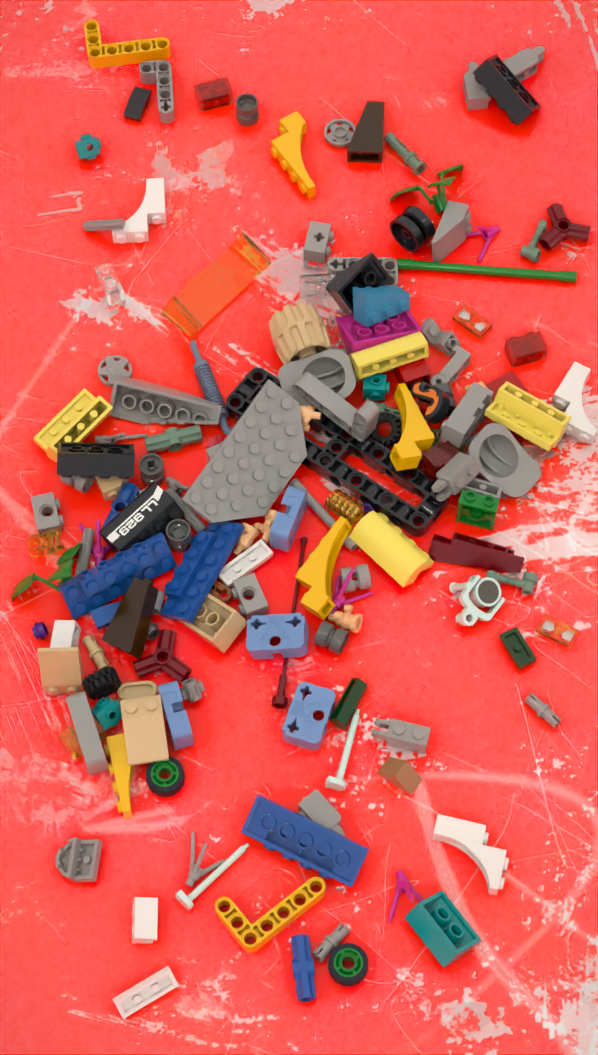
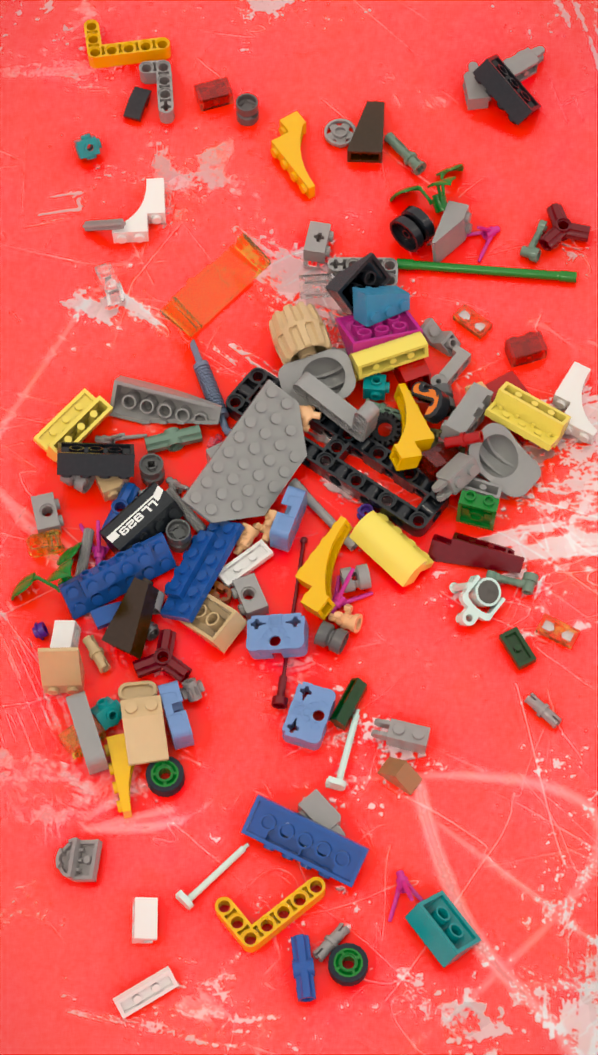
(101, 683): black tyre -> none
(113, 369): light grey wheel -> none
(195, 870): light grey plant -> none
(345, 506): clear yellow piece -> none
(463, 439): none -> red pin
(469, 838): white arch -> none

